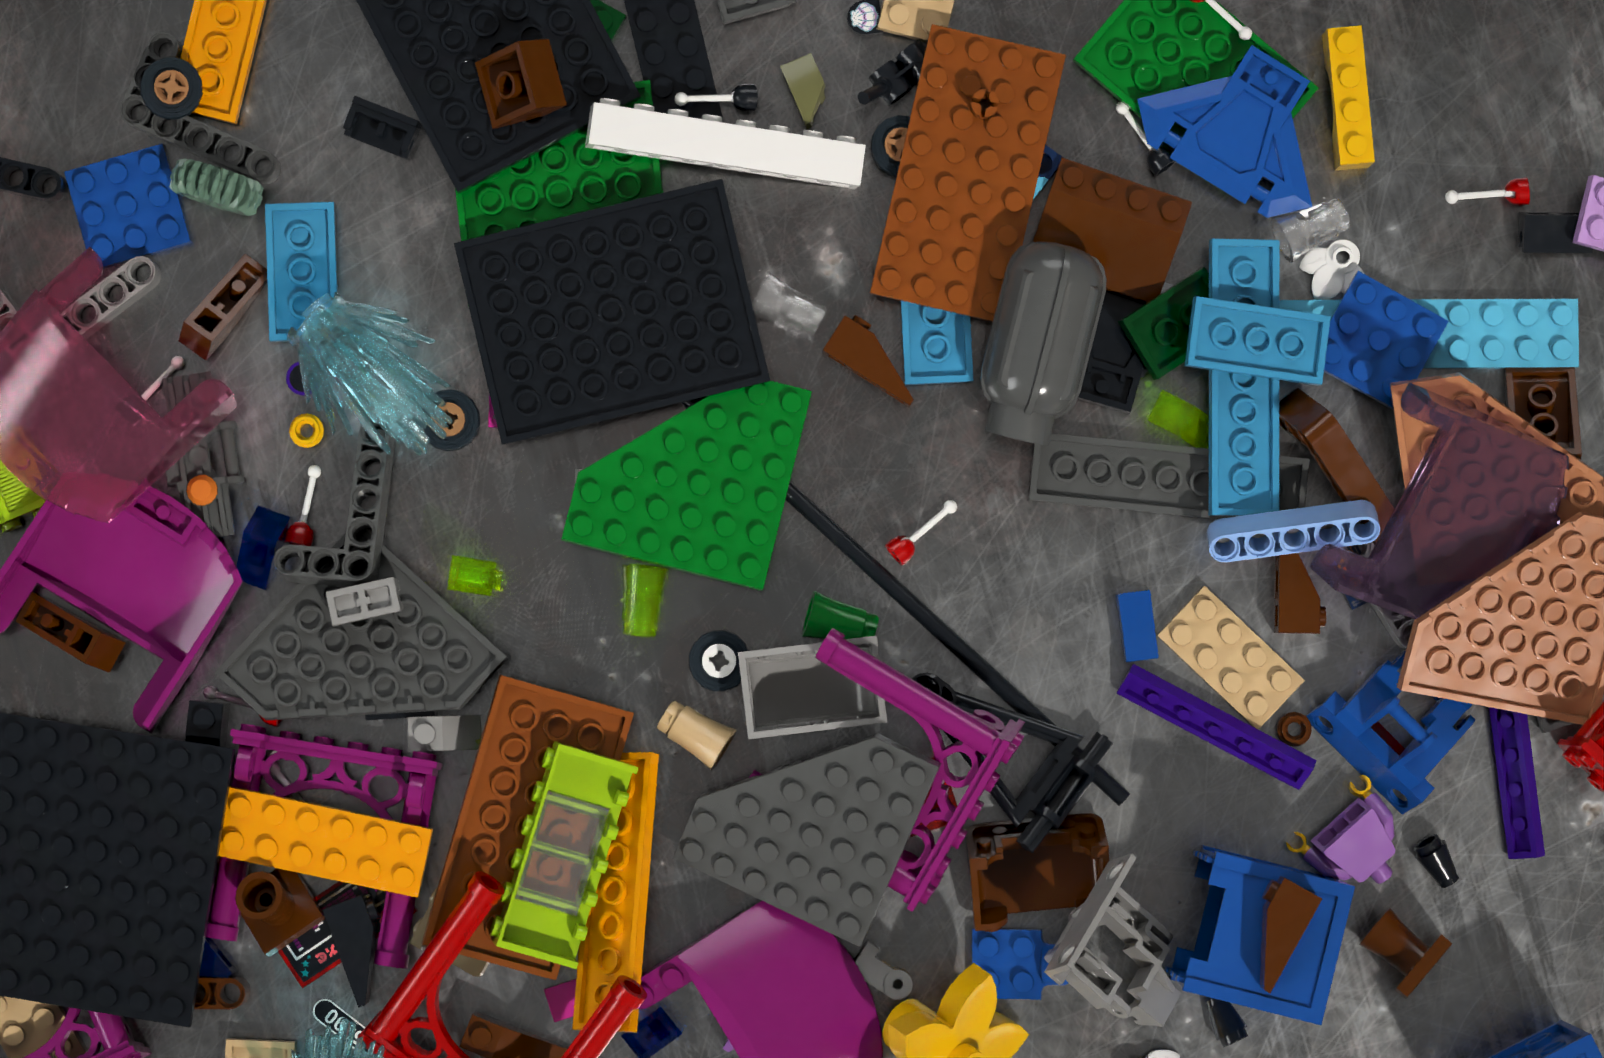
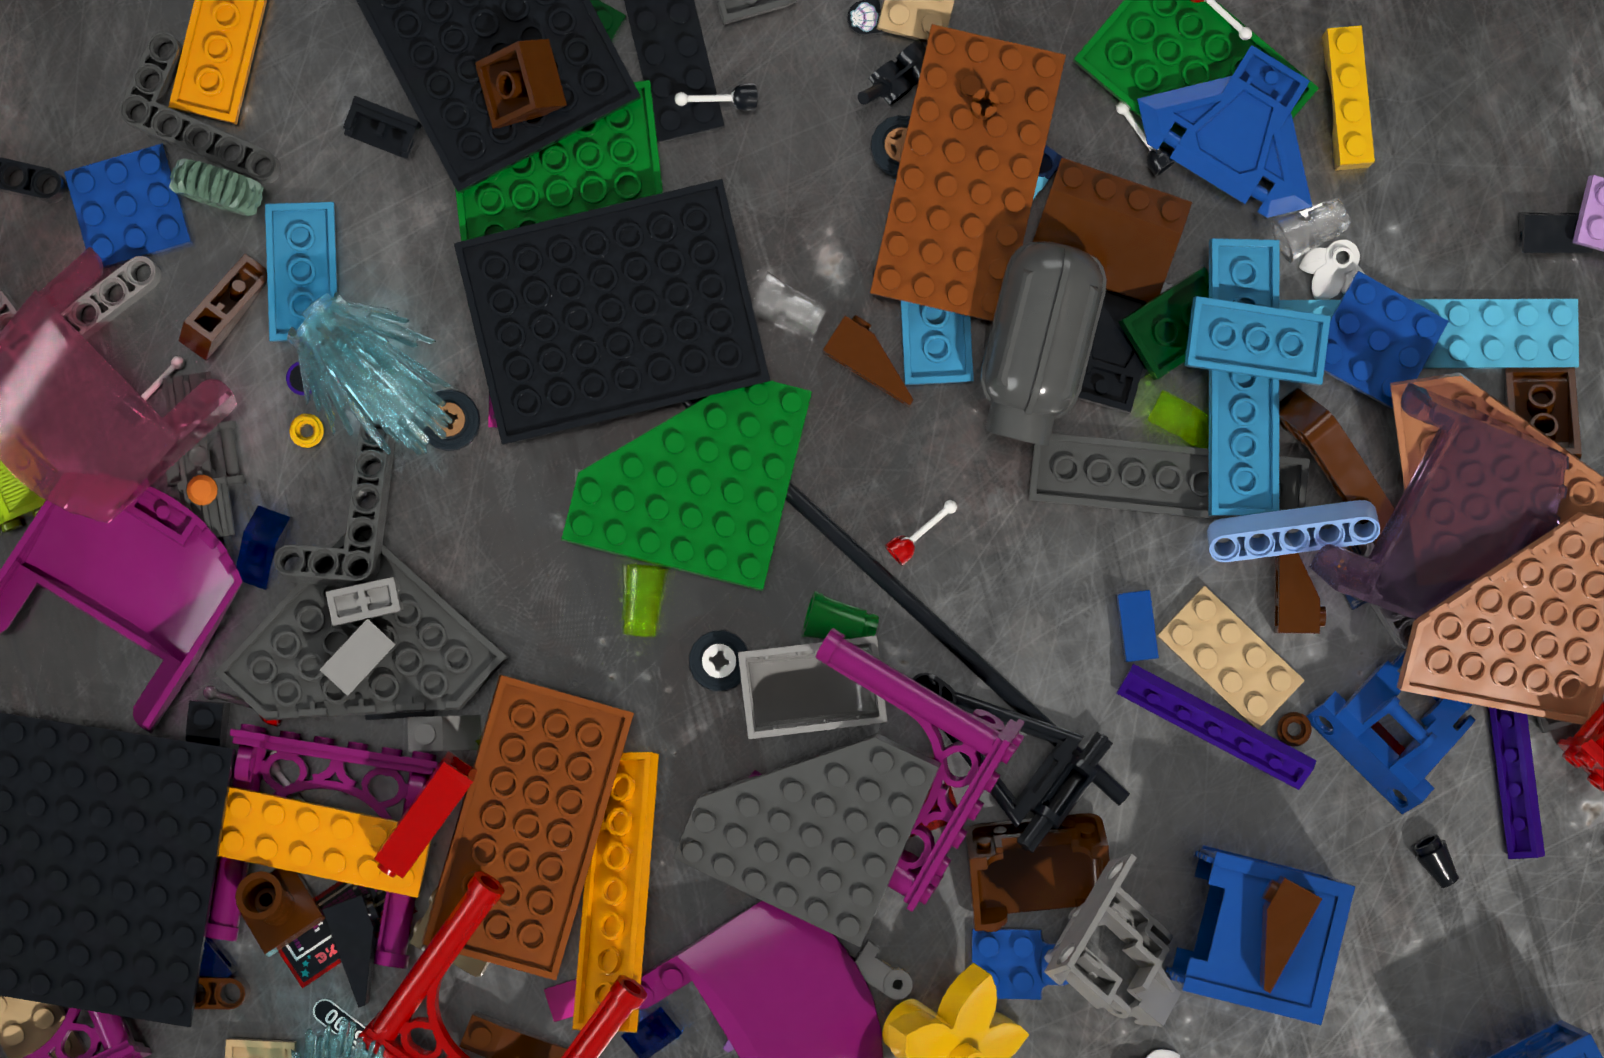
(70, 632): reddish brown slope -> none
(172, 76): black wheel -> none
(300, 532): hinge -> none
(357, 657): none -> light grey hinge
(425, 815): none -> red slope
(475, 576): clear neon green slope -> none
(562, 854): lime window -> none
(696, 733): tan plant -> none
(725, 145): white brick -> none
(805, 86): olive slope -> none
(1226, 1022): black cone -> none
(1355, 841): medium lavender torso -> none
(1404, 950): reddish brown plant -> none
(1515, 192): hinge -> none

